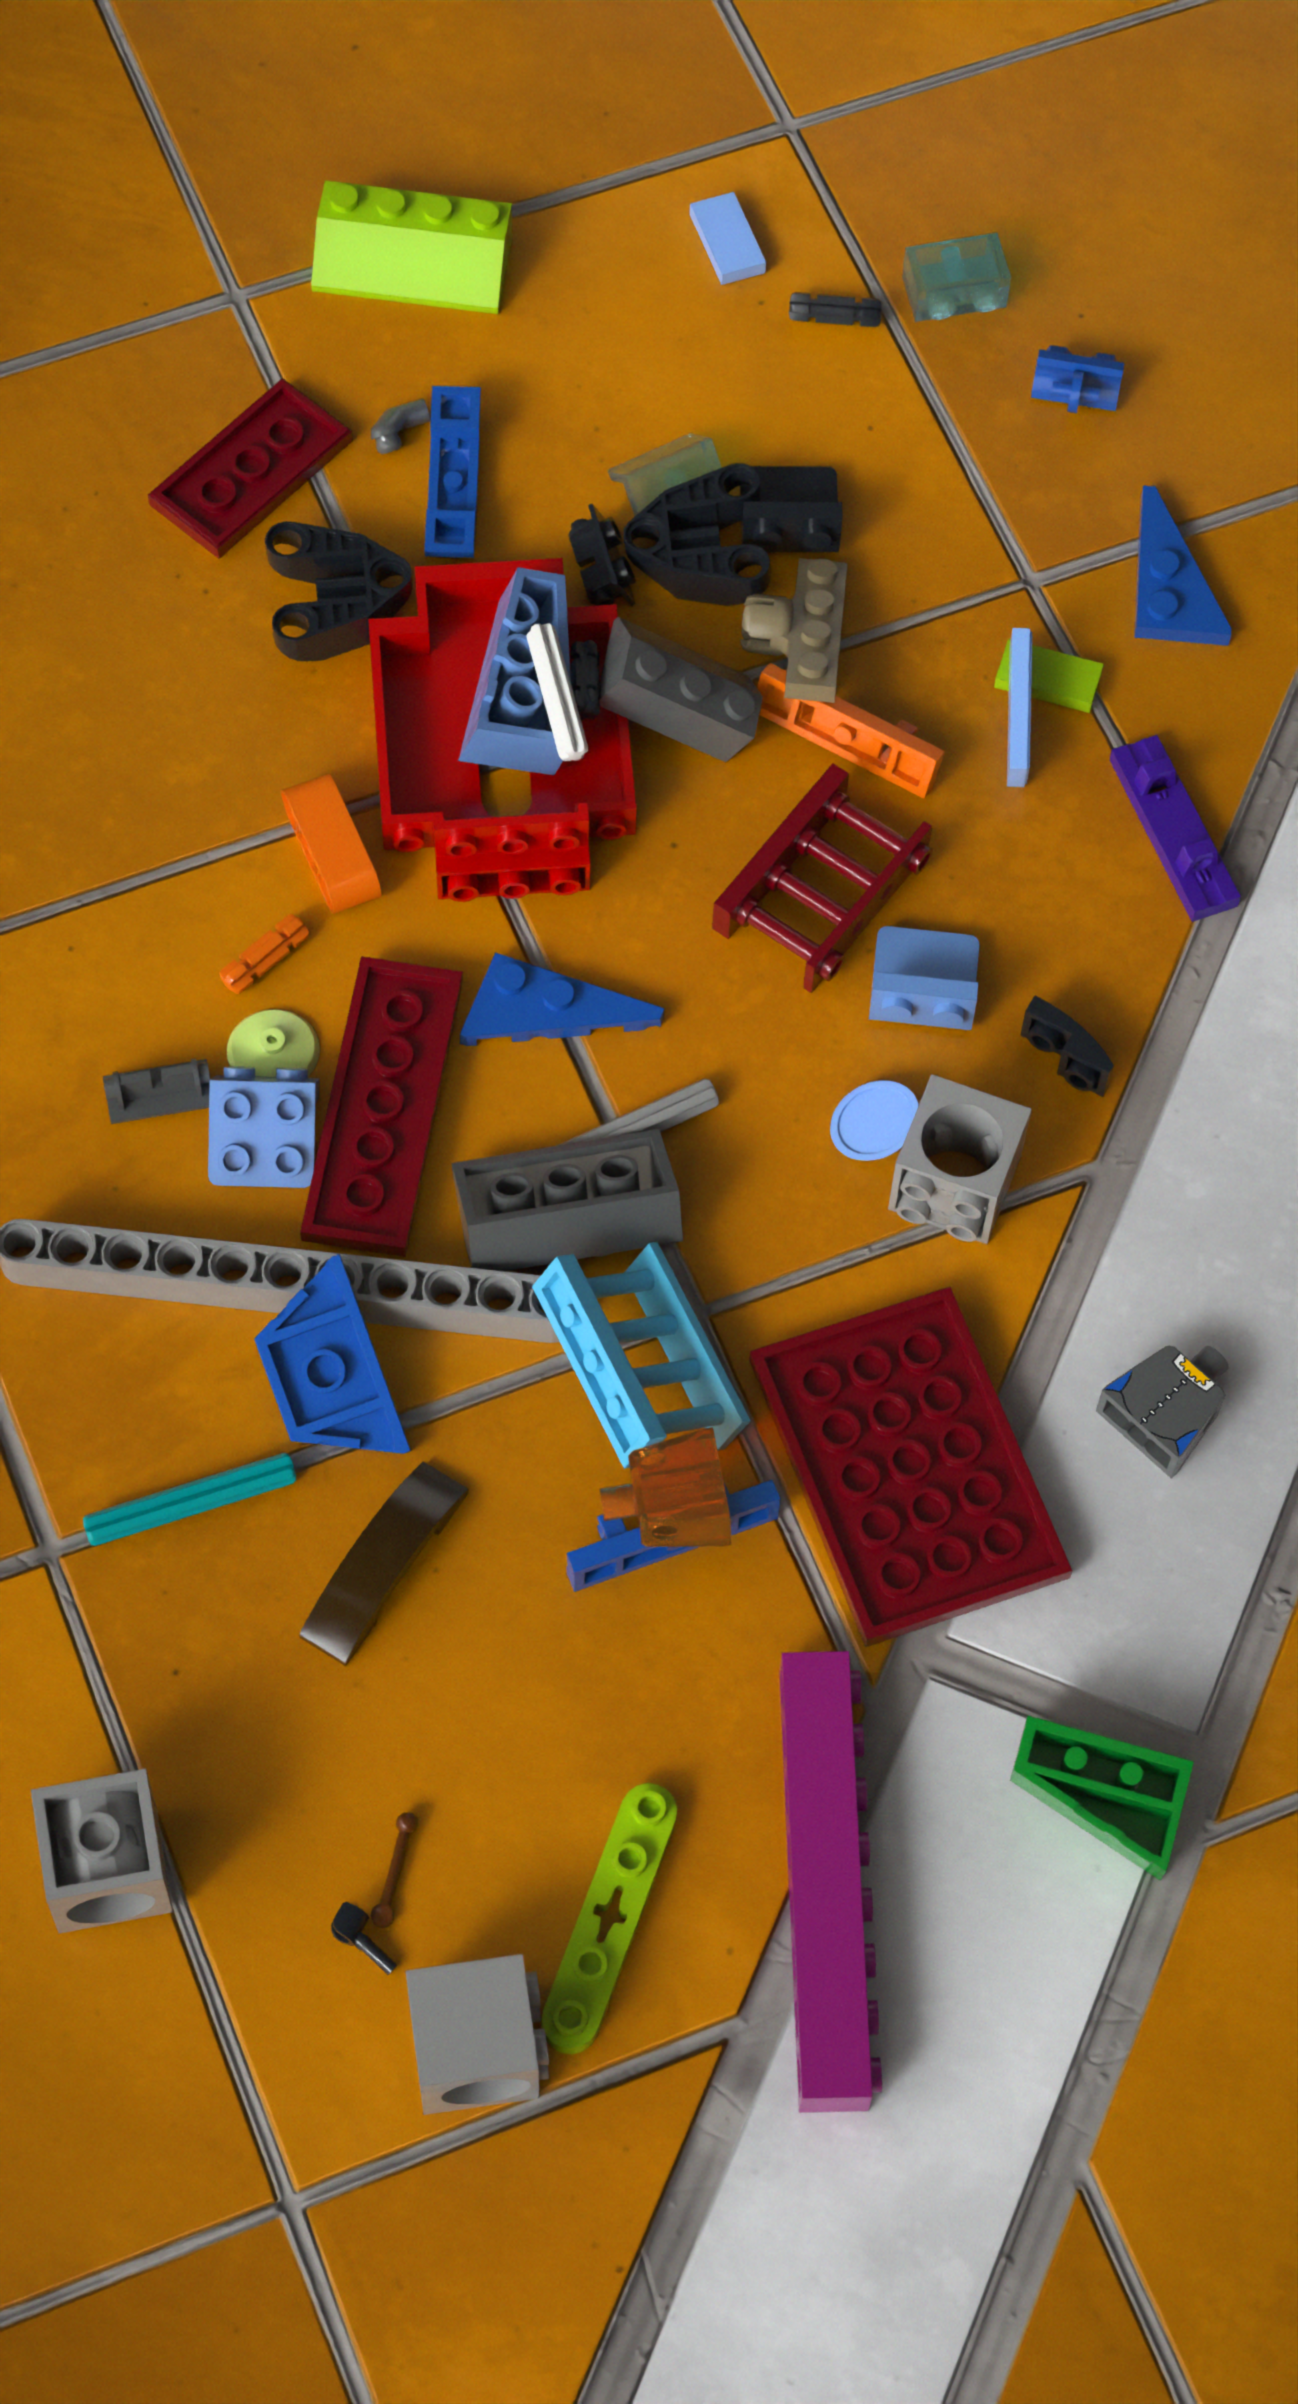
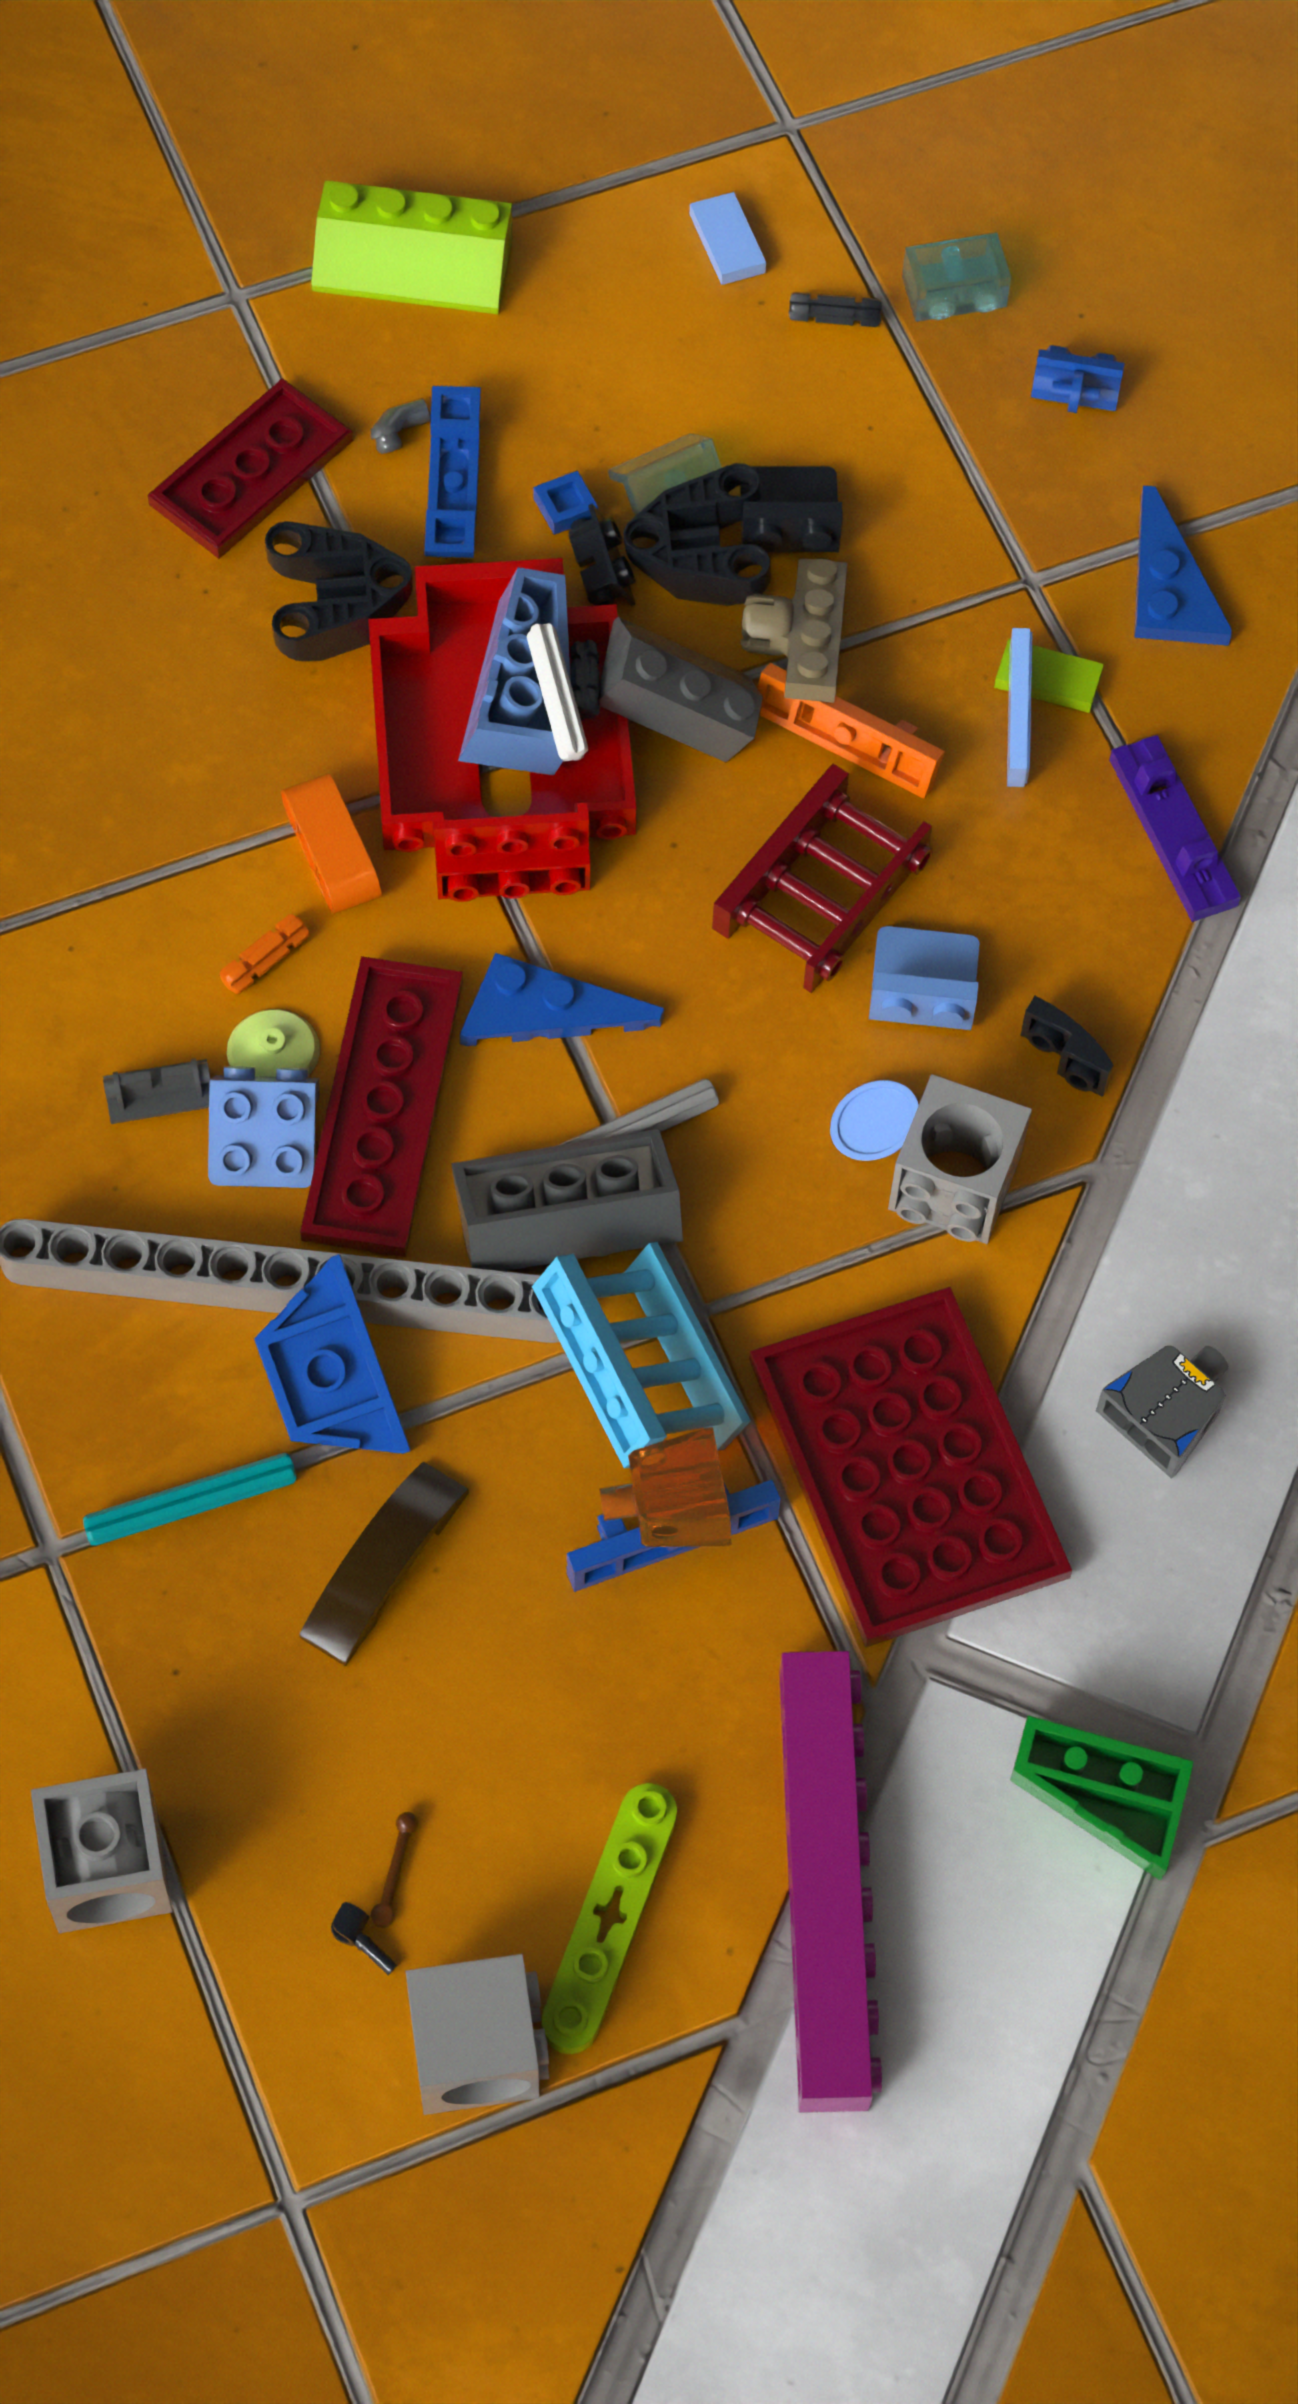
(563, 501): none -> blue plate

